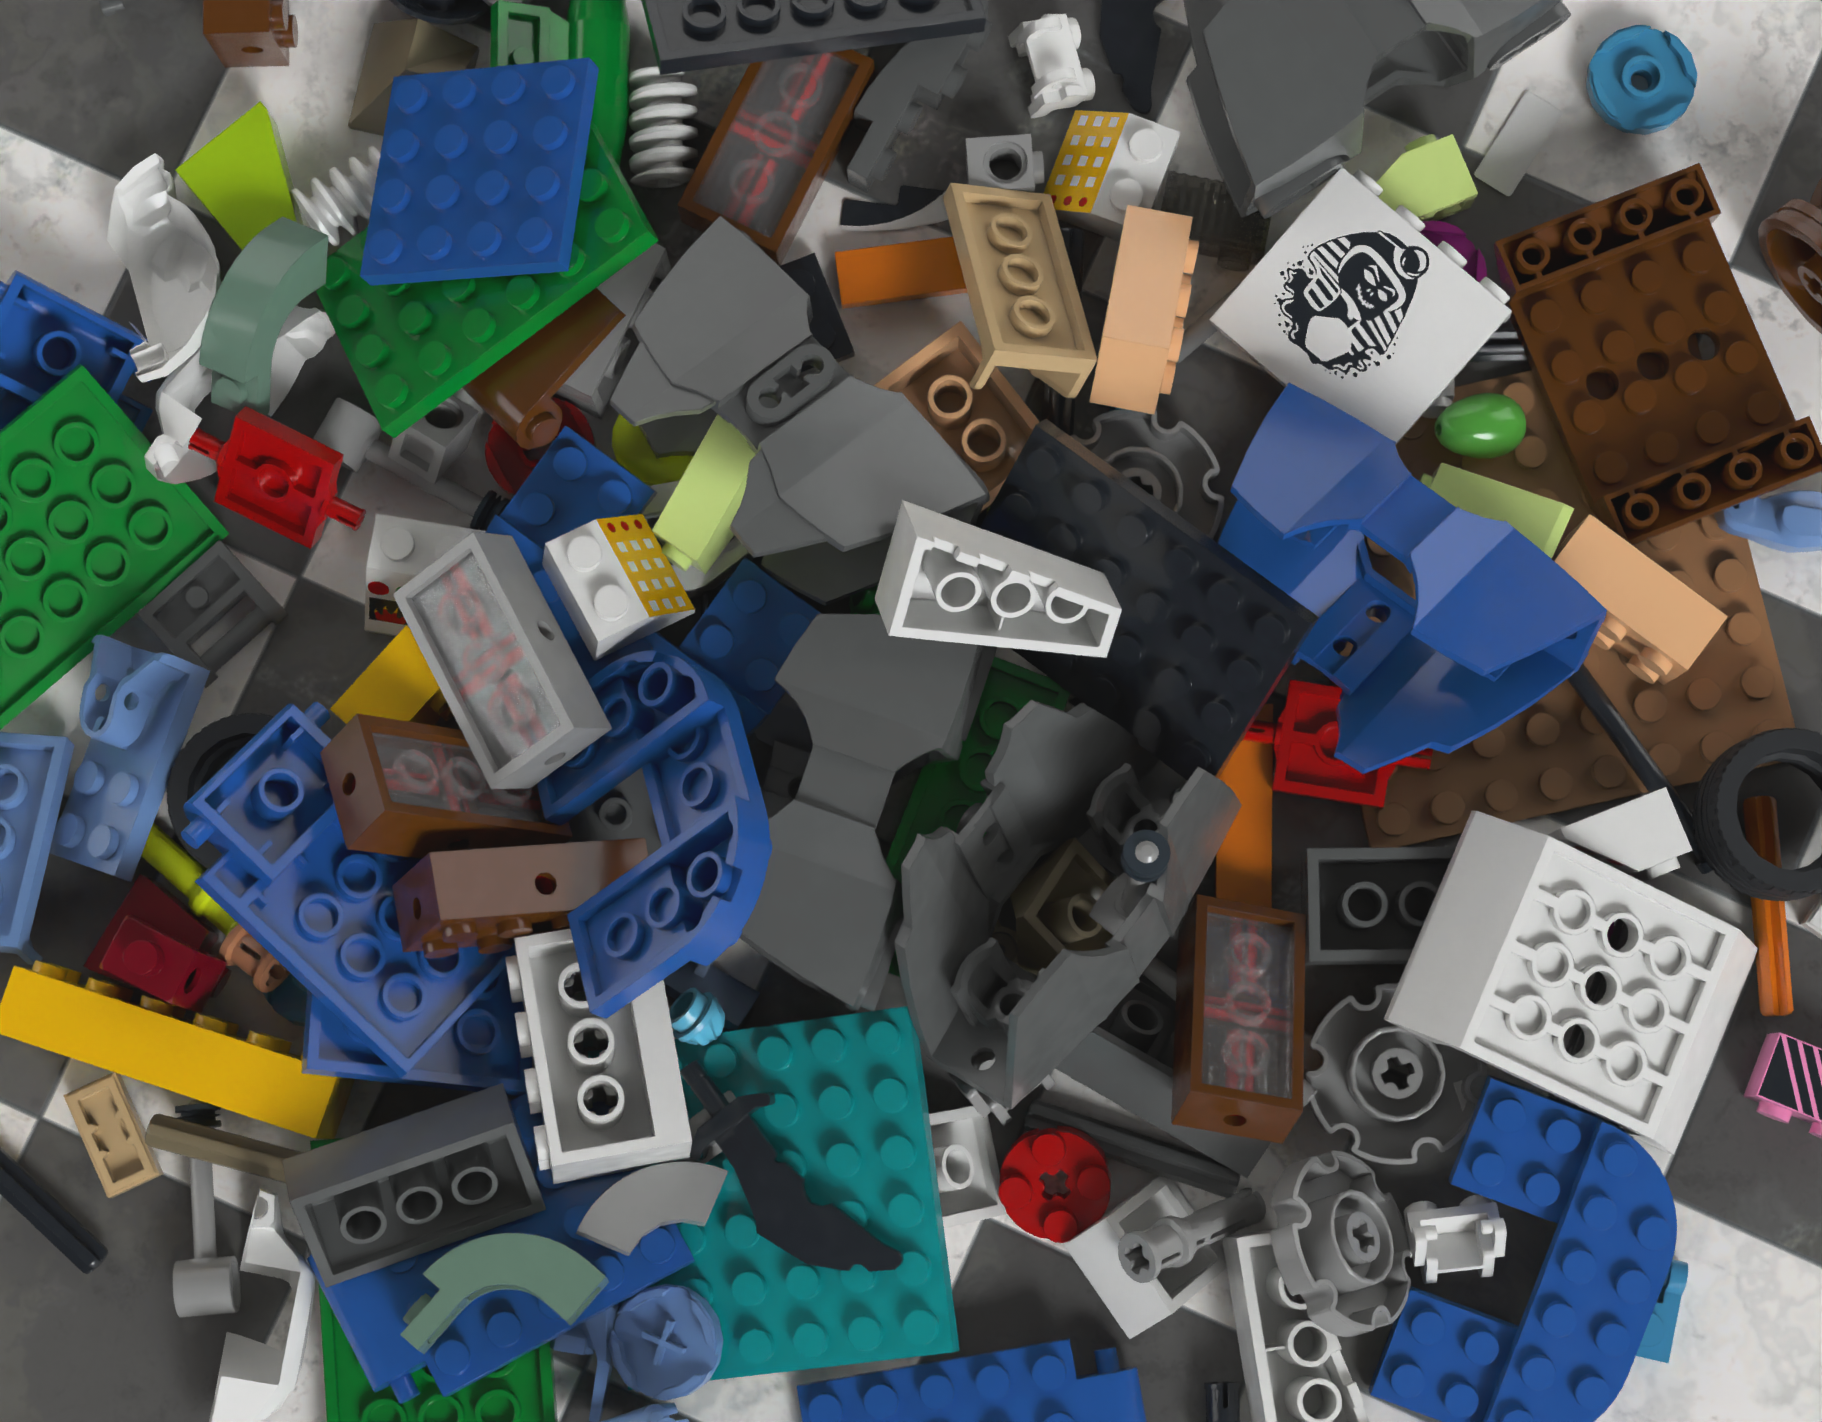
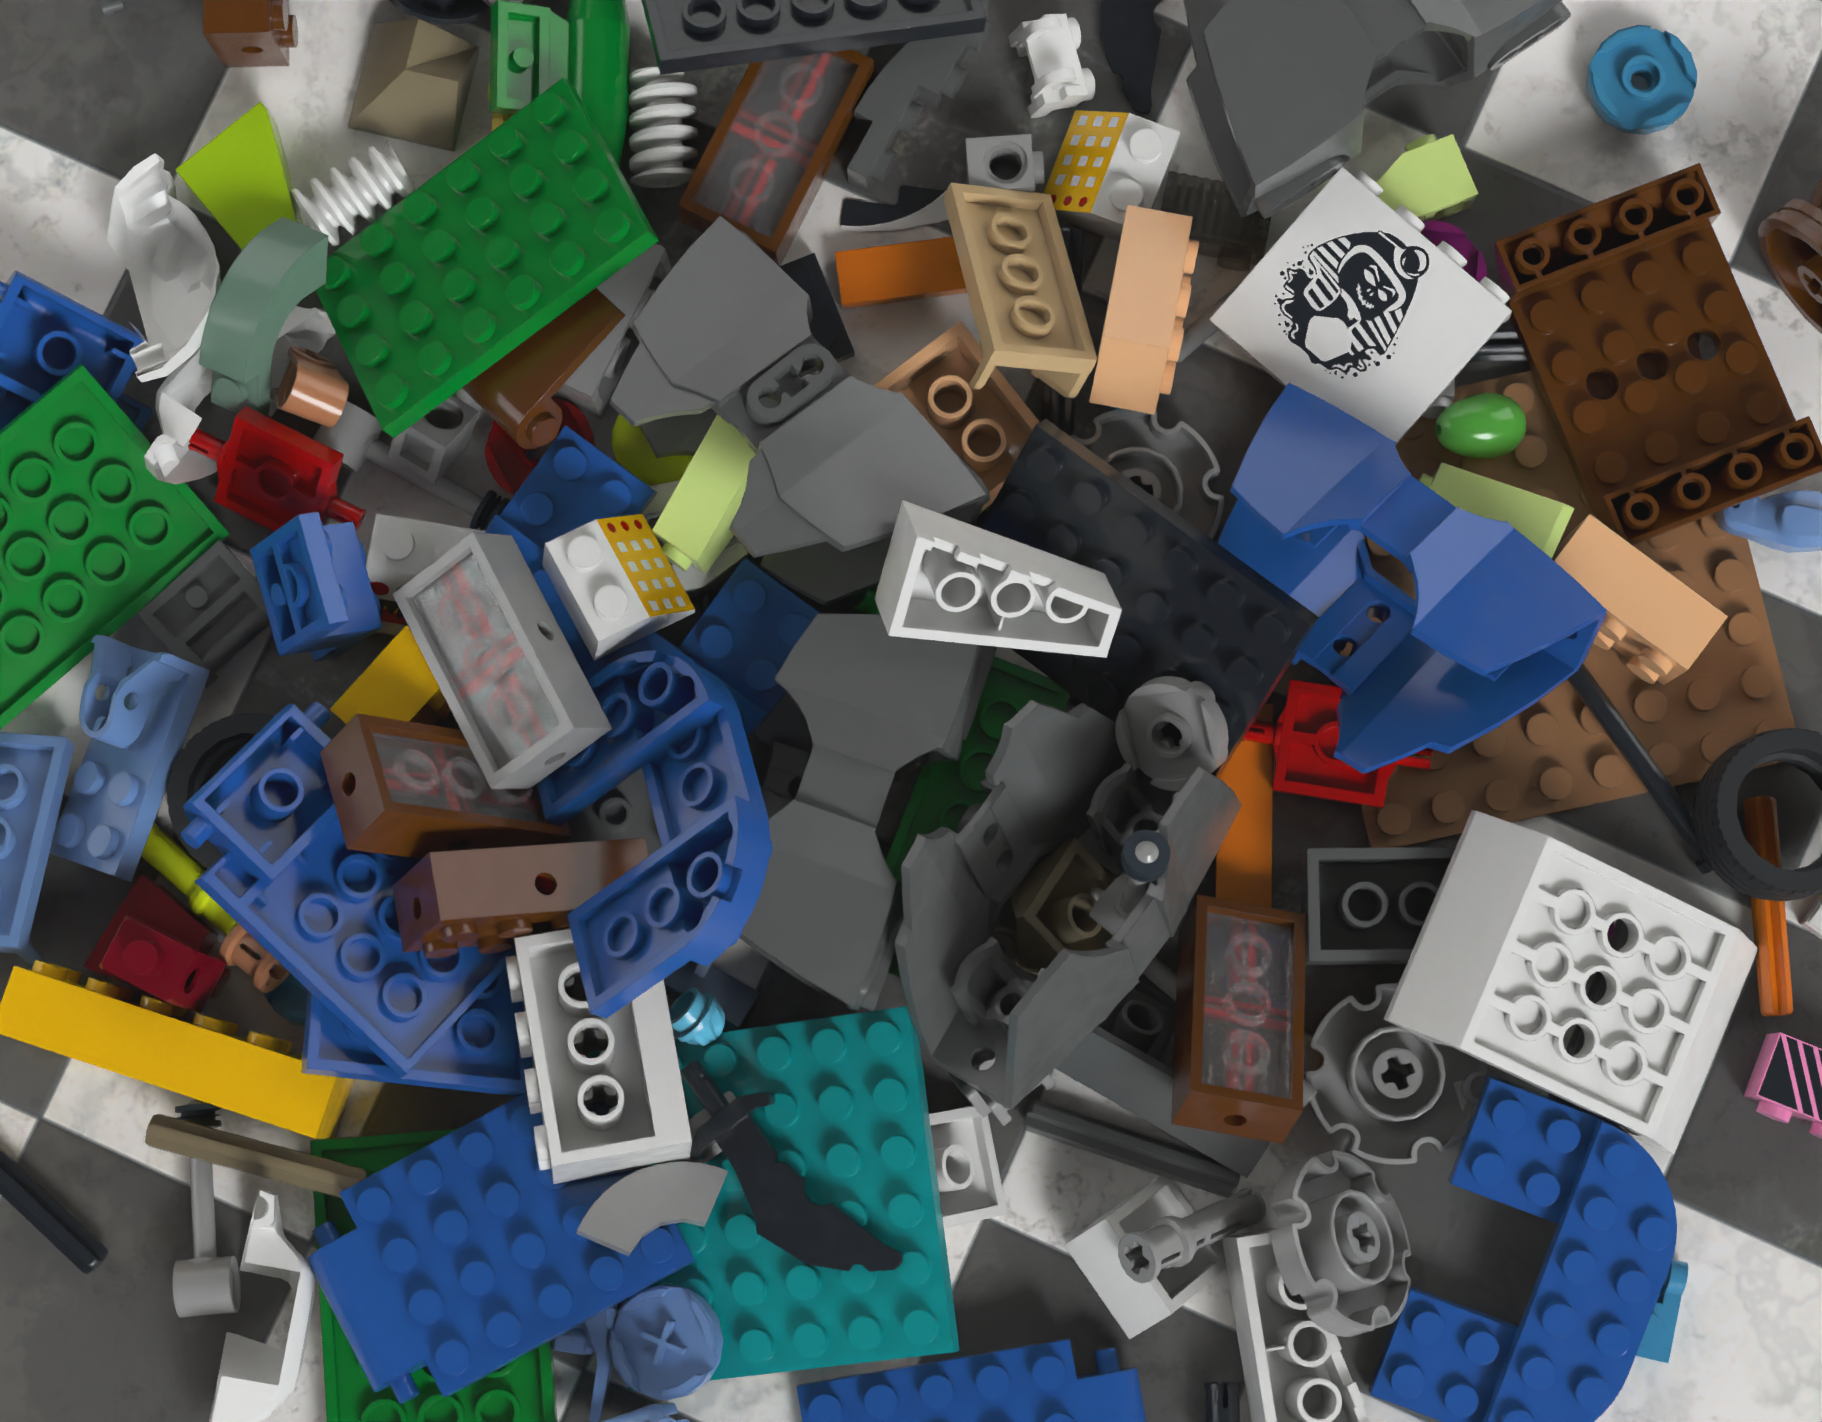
(113, 1134): tan plate -> none
(311, 388): none -> nougat piece
(316, 587): none -> blue bracket
(412, 1185): dark grey slope -> none
(480, 173): blue plate -> none
(502, 1262): sand green arch -> none
(1056, 1215): red plate -> none
(1188, 707): none -> light grey plate
(1455, 1237): white piece -> none
(1518, 143): white sticker -> none
(1632, 837): white slope -> none

